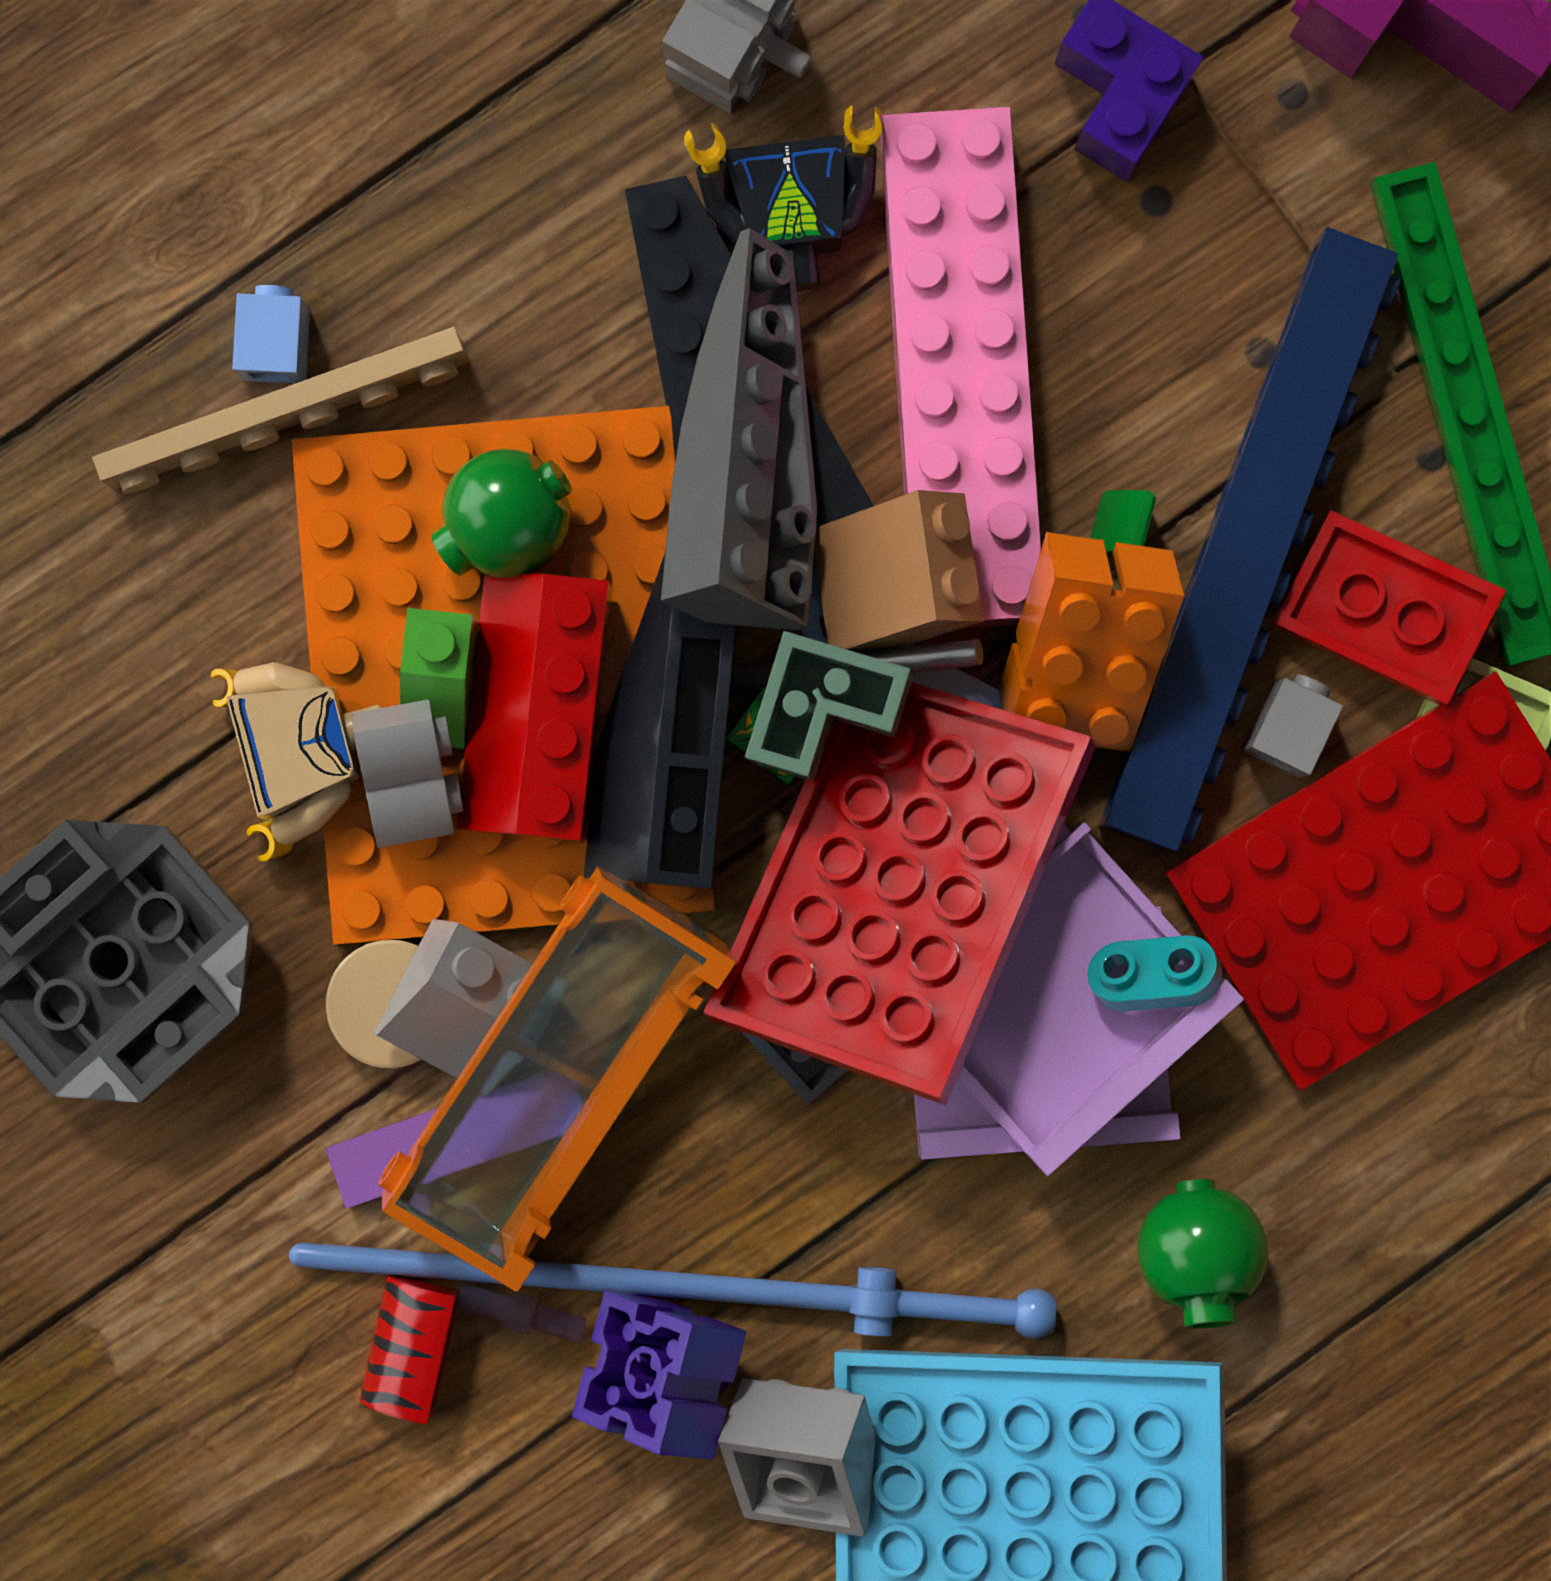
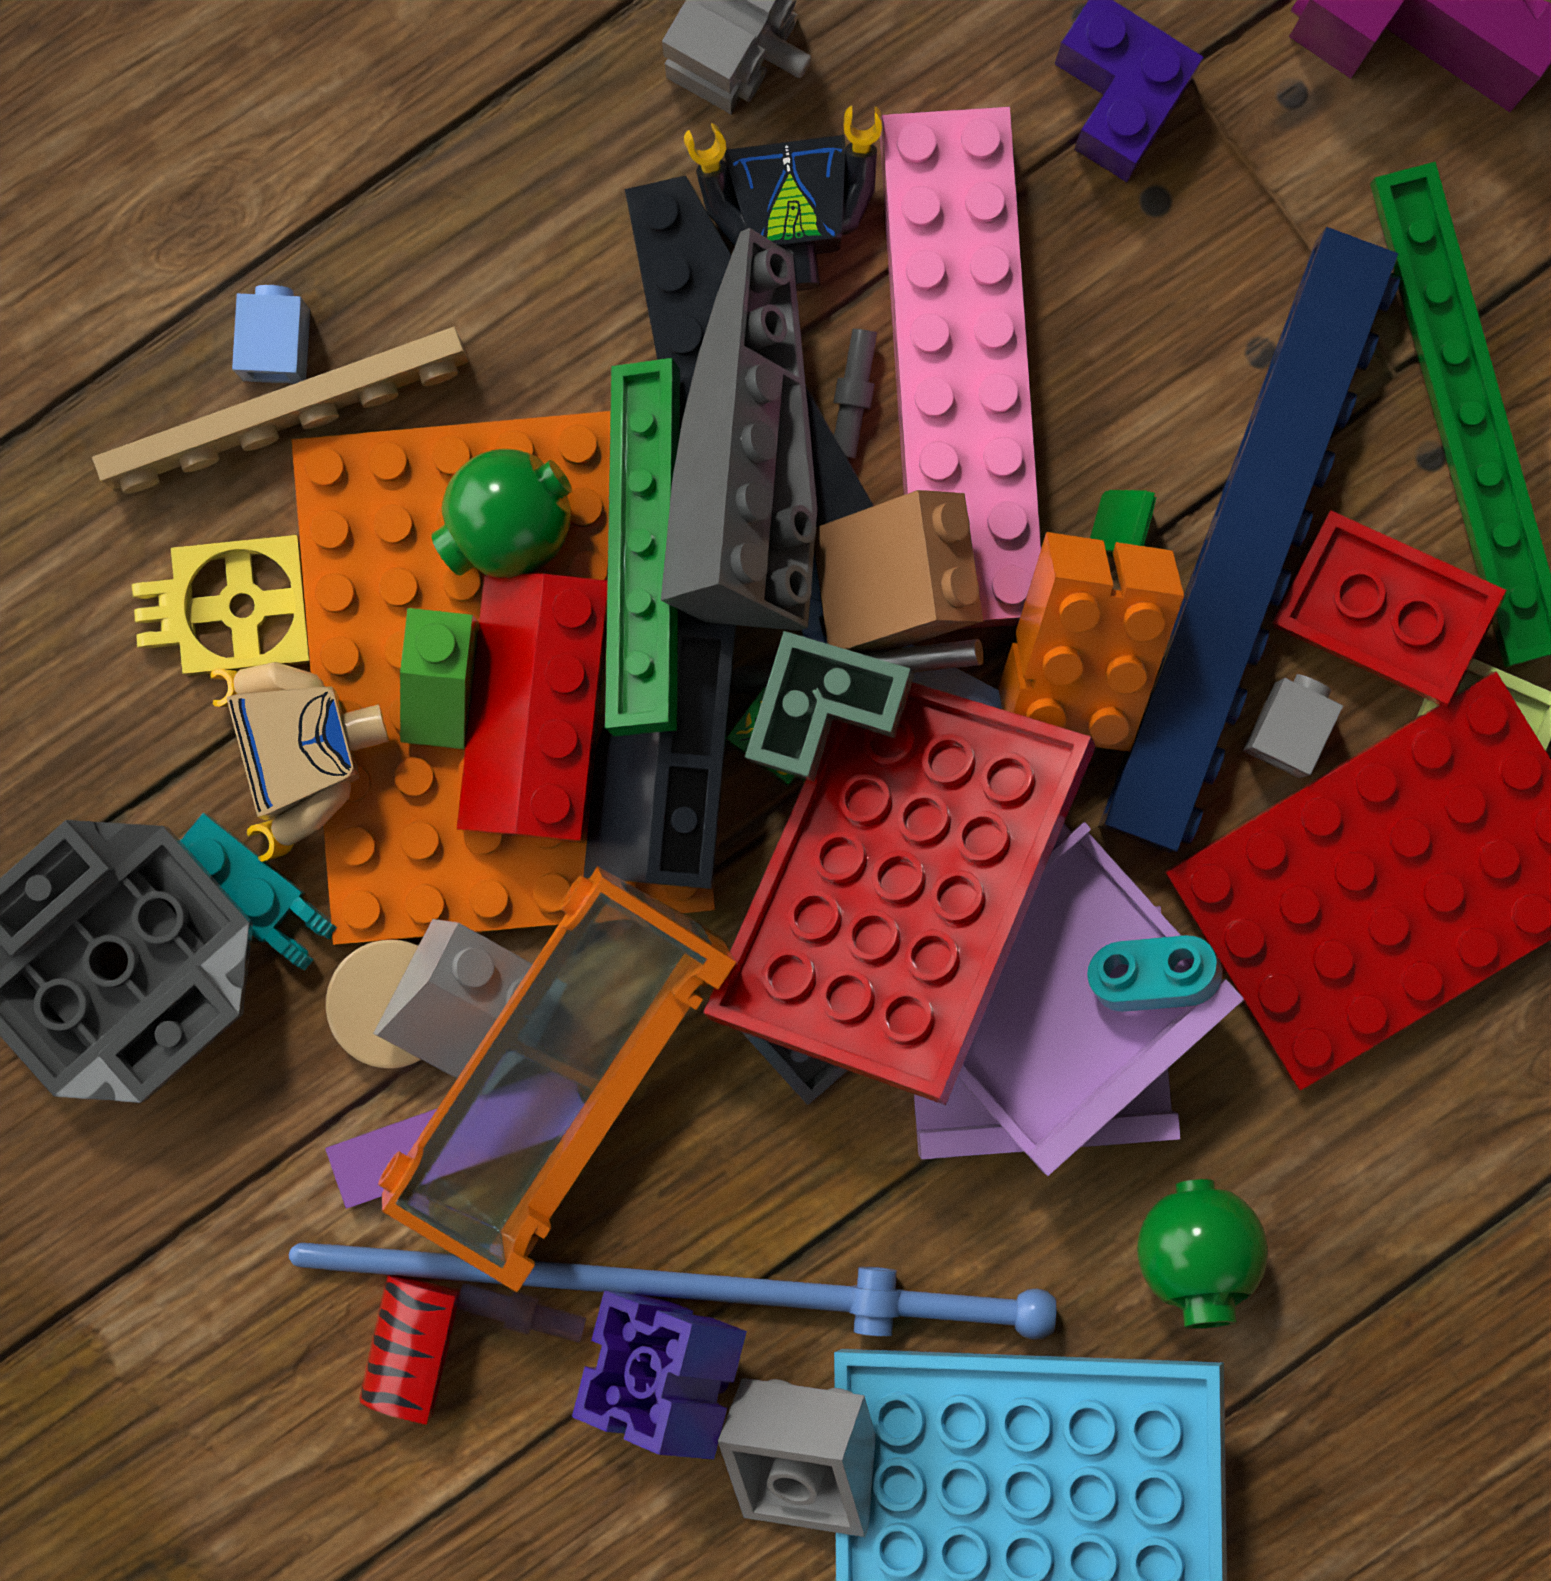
(181, 611): none -> light yellow piece
(255, 888): none -> teal hinge
(404, 772): light grey brick -> none
(639, 625): none -> green plate
(854, 390): none -> dark grey bar

